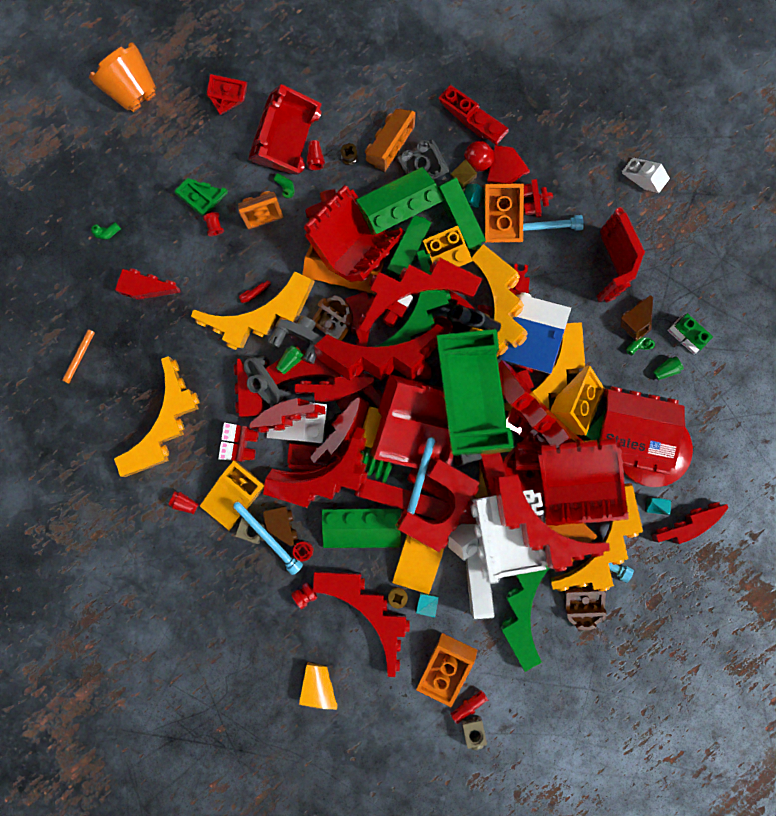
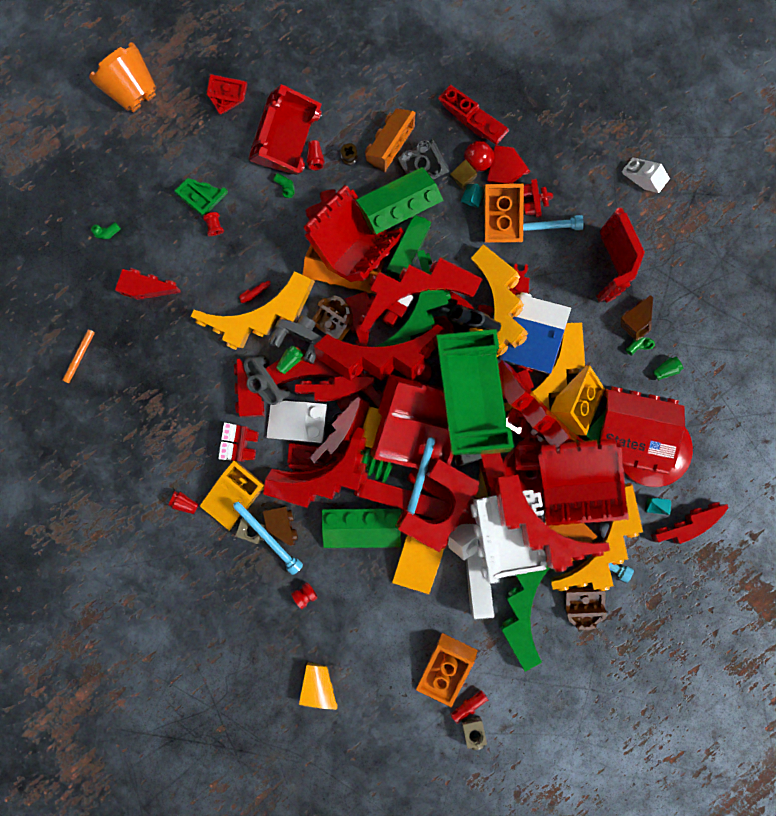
(167, 426): light orange arch -> none
(260, 209): orange slope -> none
(284, 414): red slope -> none
(303, 551): red wheel -> none
(388, 626): red arch -> none
(396, 595): pearl gold wheel -> none
(427, 605): teal slope -> none
(448, 246): light orange slope -> none
(460, 213): green slope -> none
(695, 334): green hips -> none

